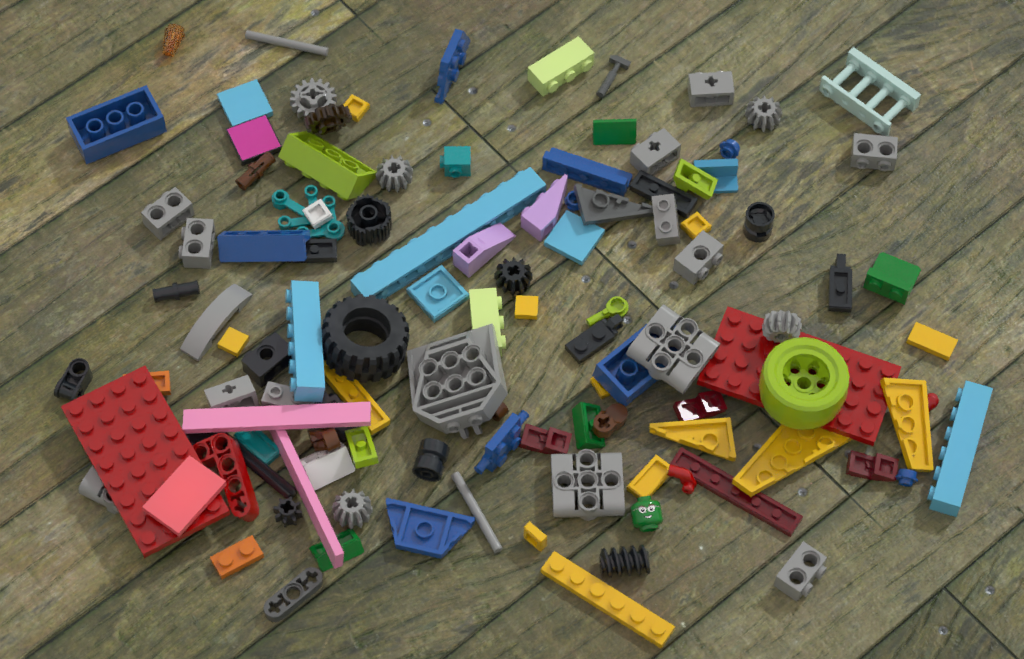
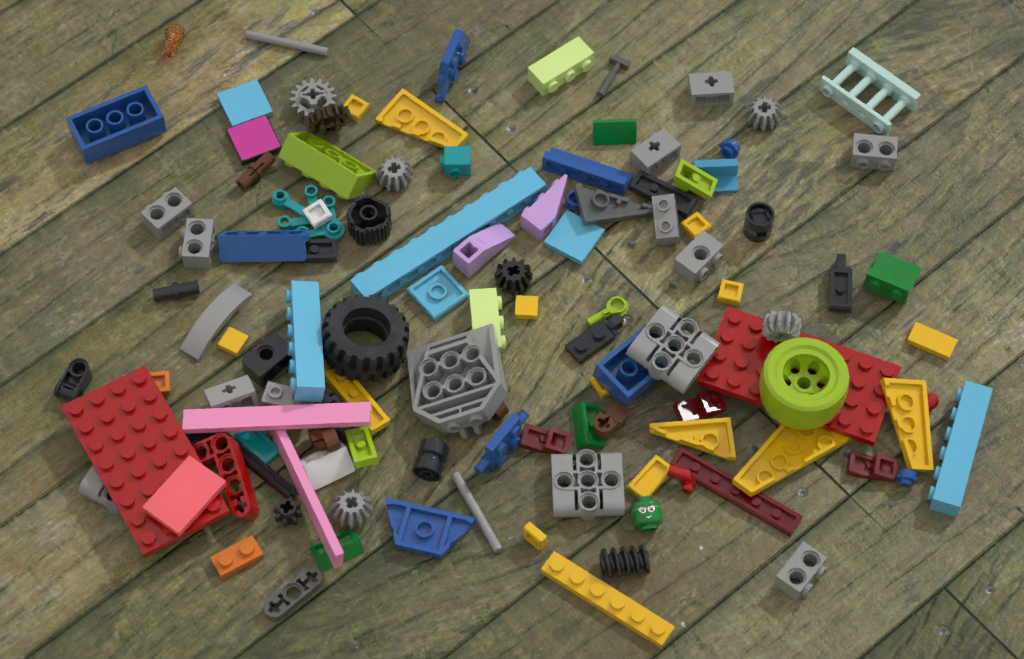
(420, 121): none -> yellow wing
(730, 292): none -> yellow tile

